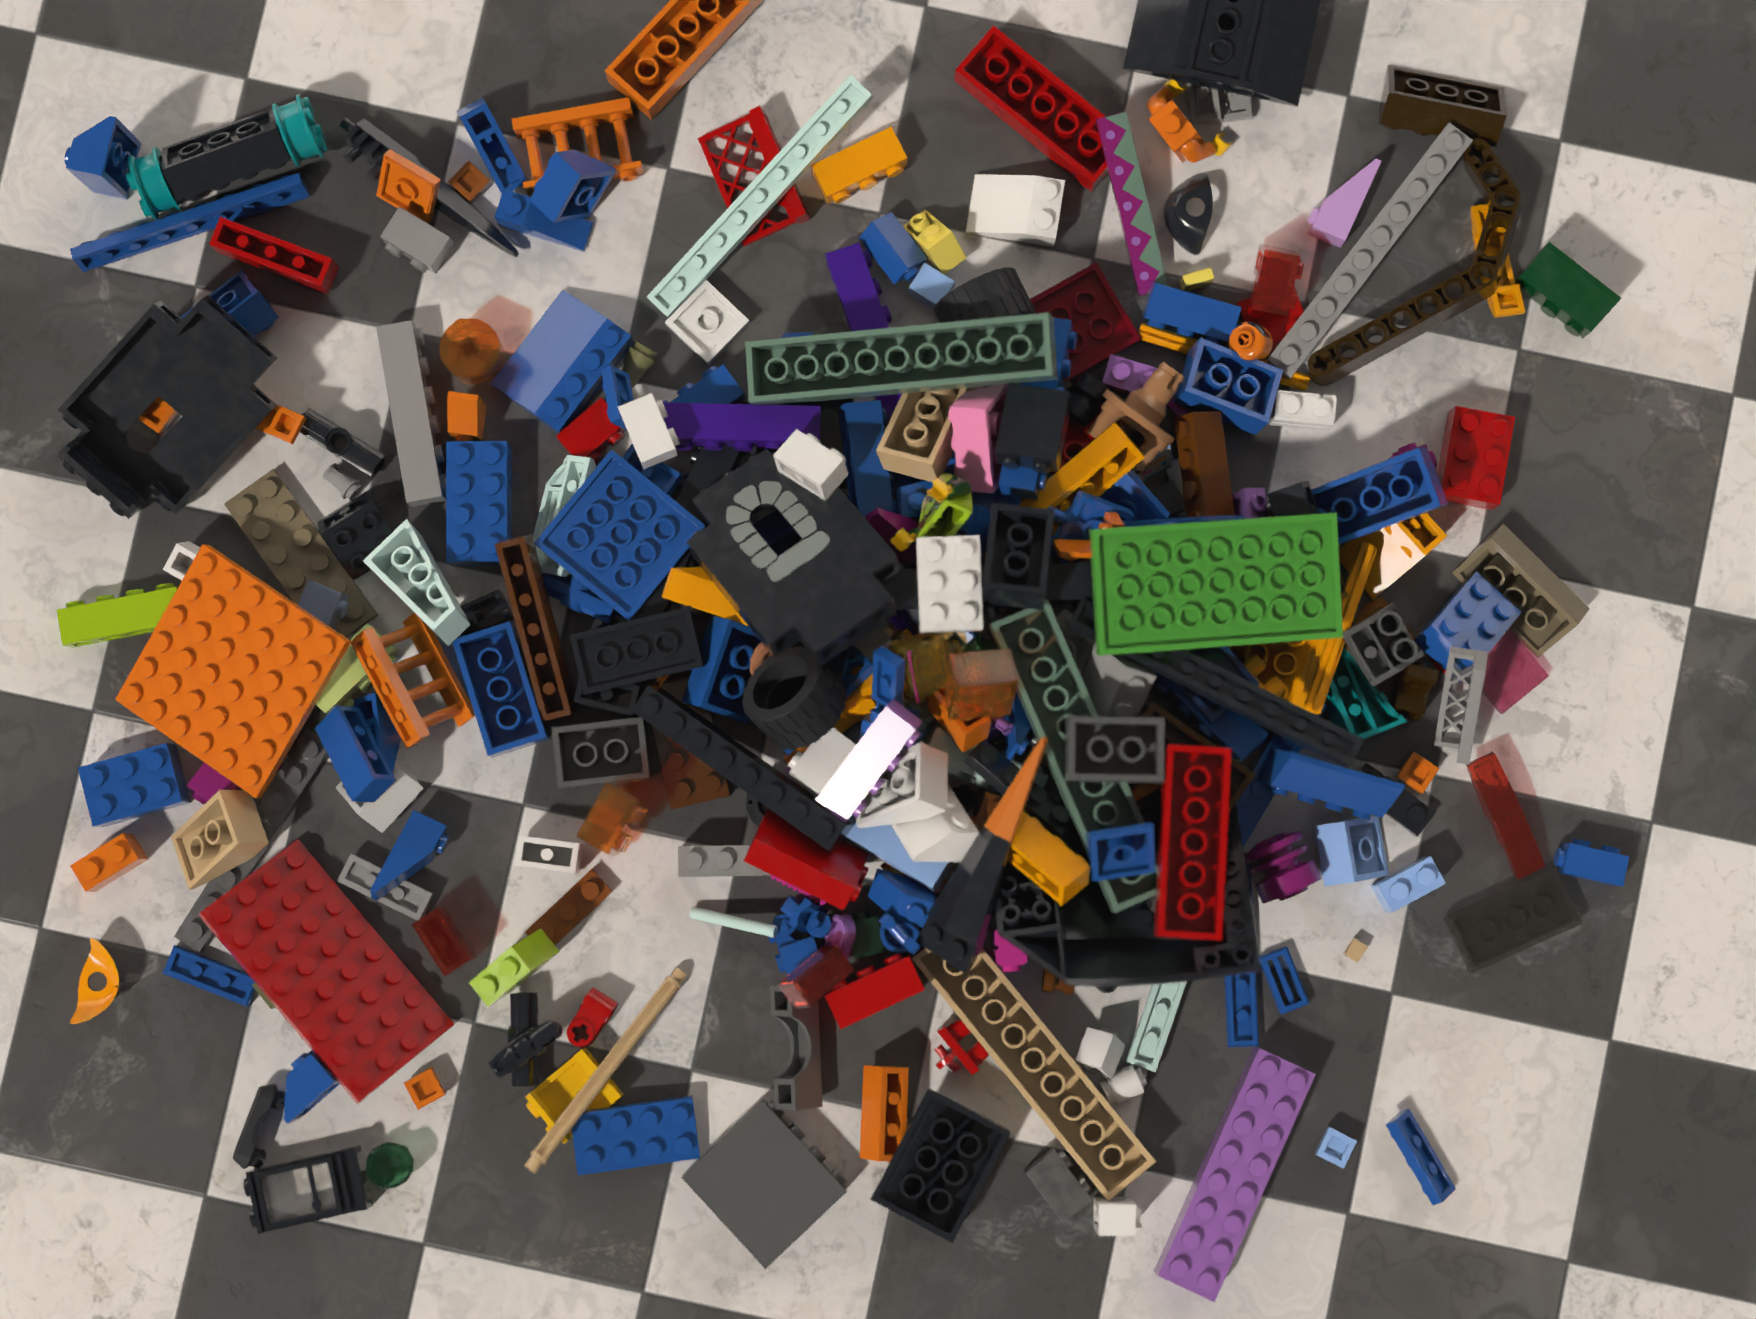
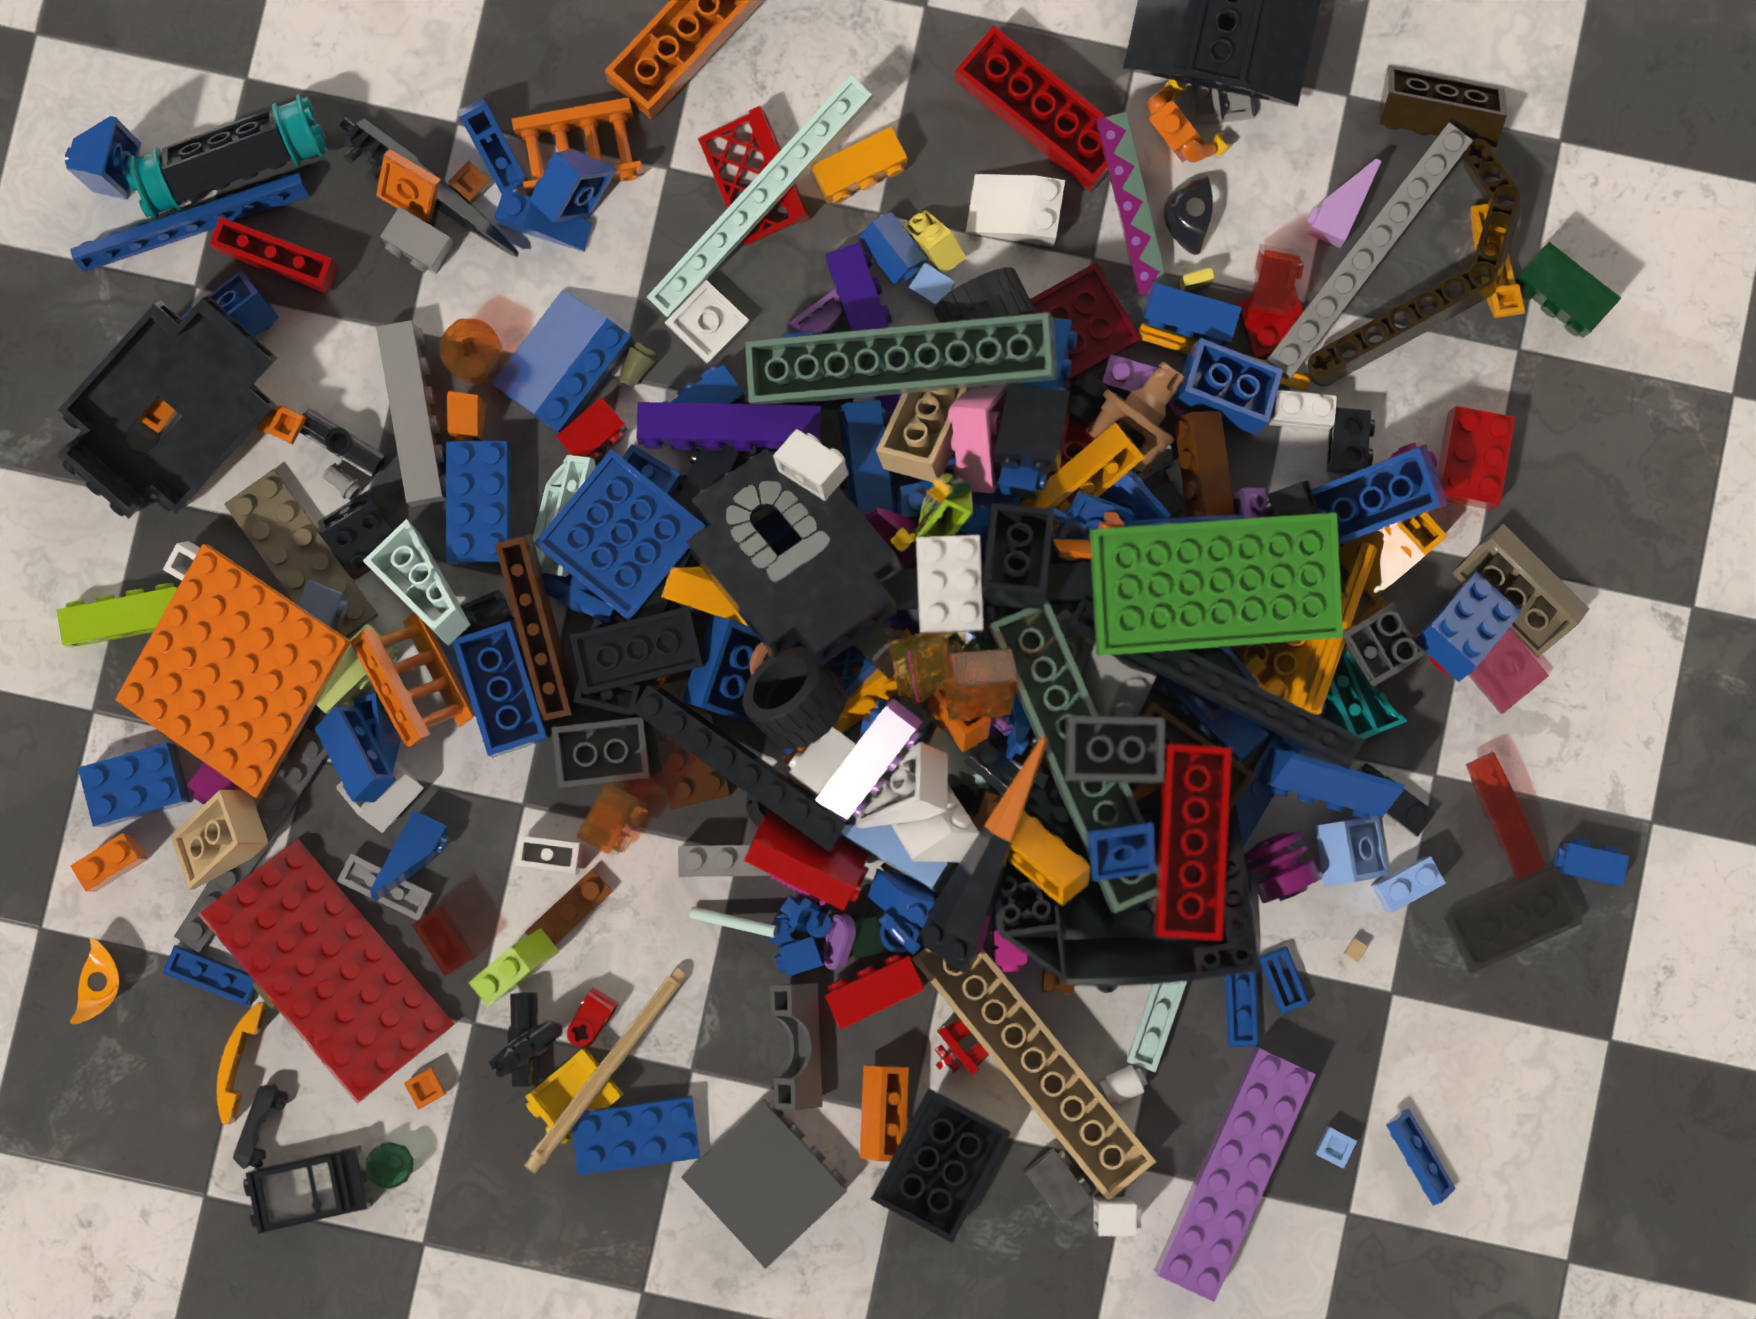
(228, 1098): none -> light orange slope
(306, 1086): blue slope -> none
(617, 391): blue plate -> none
(648, 431): white brick -> none
(815, 976): clear red brick -> none
(820, 316): none -> medium lavender plate
(887, 677): blue plate -> none
(1100, 1052): white brick -> none
(1251, 341): orange head -> none
(1341, 439): none -> black brick
(1412, 690): dark brown brick -> none
(1417, 772): orange plate -> none
(1471, 706): light grey fence -> none

